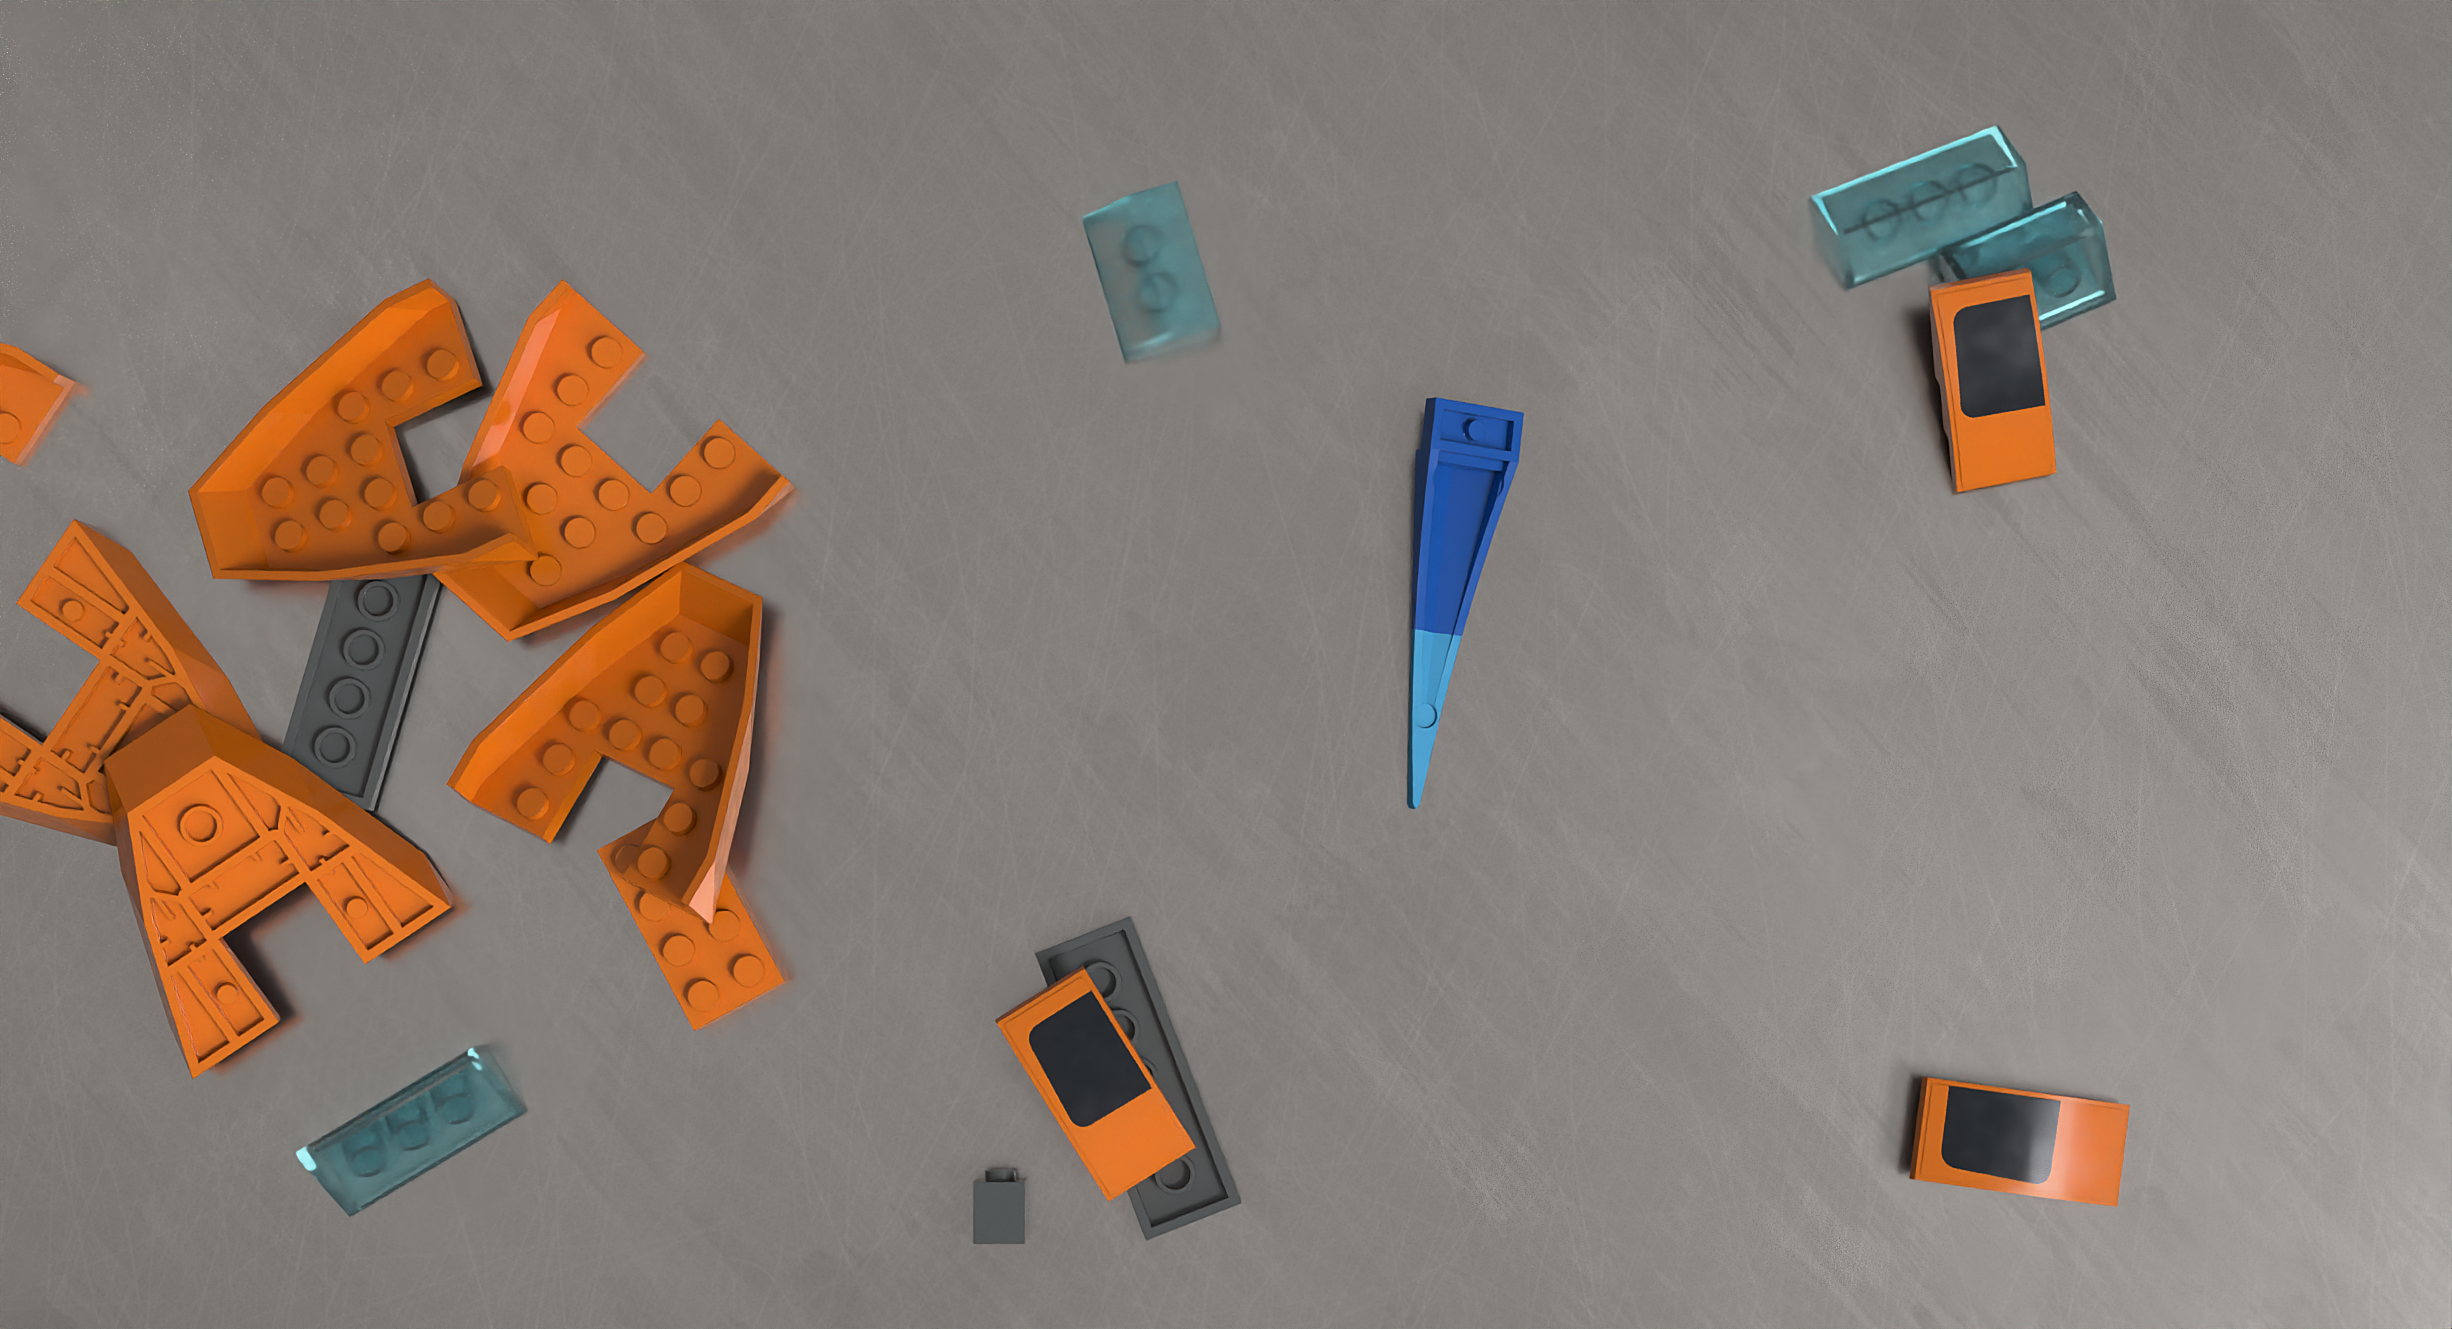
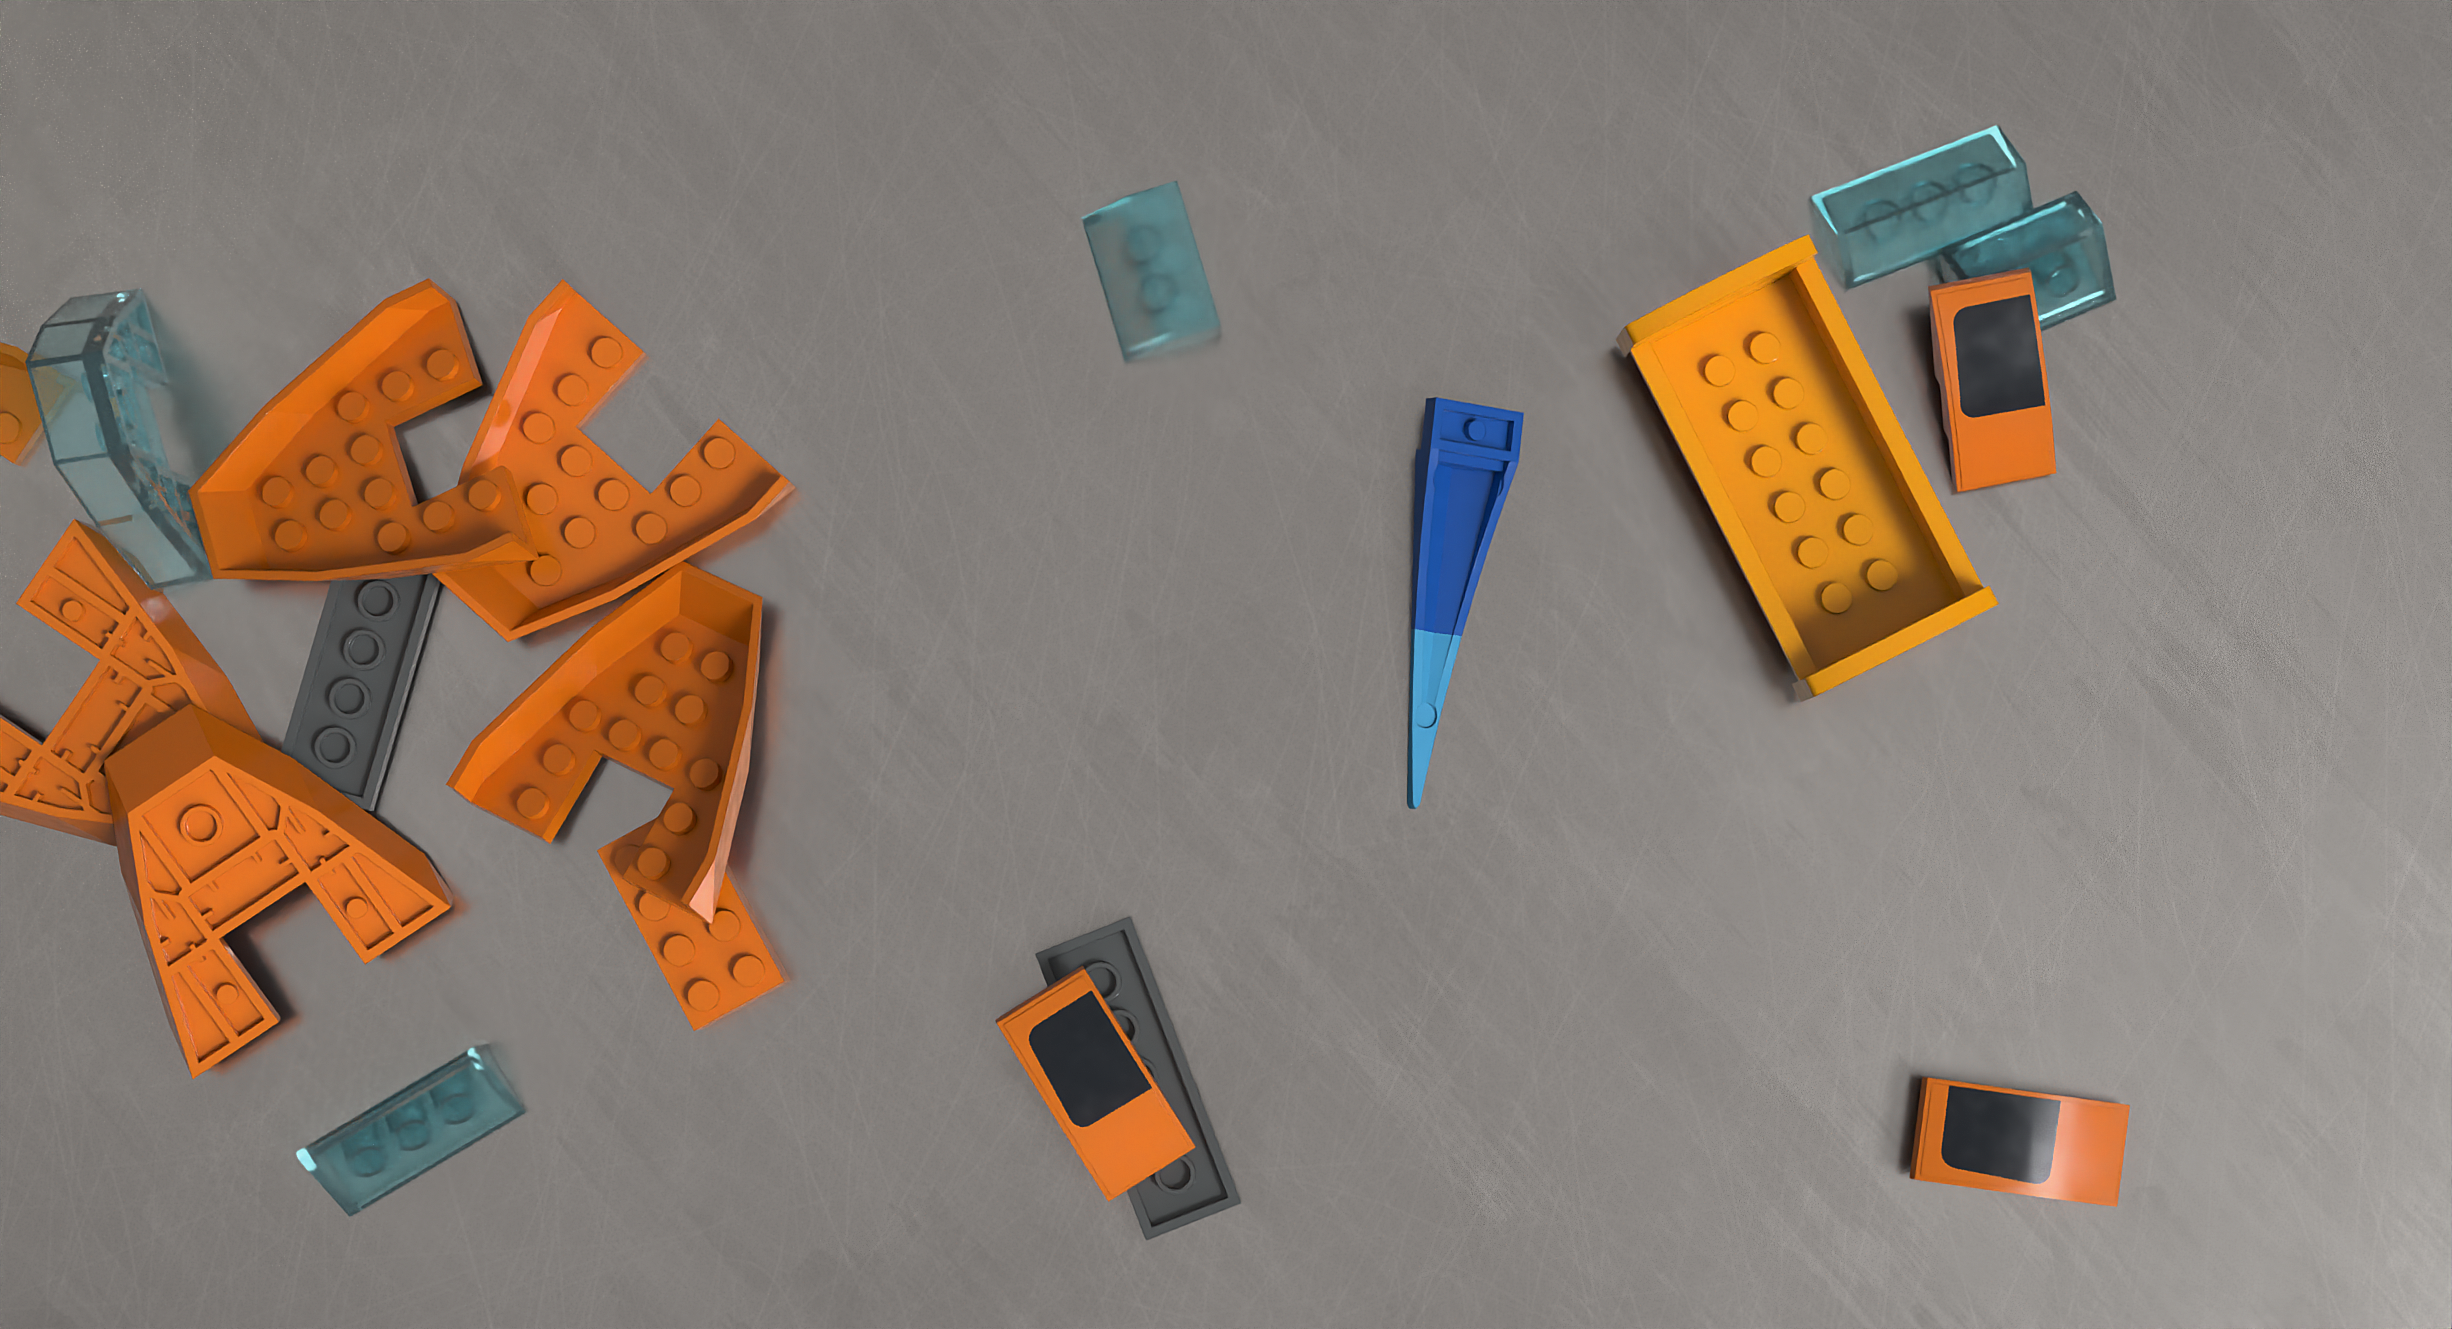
(104, 438): none -> clear light blue piece
(1000, 1208): dark grey brick -> none
(1805, 467): none -> light orange piece

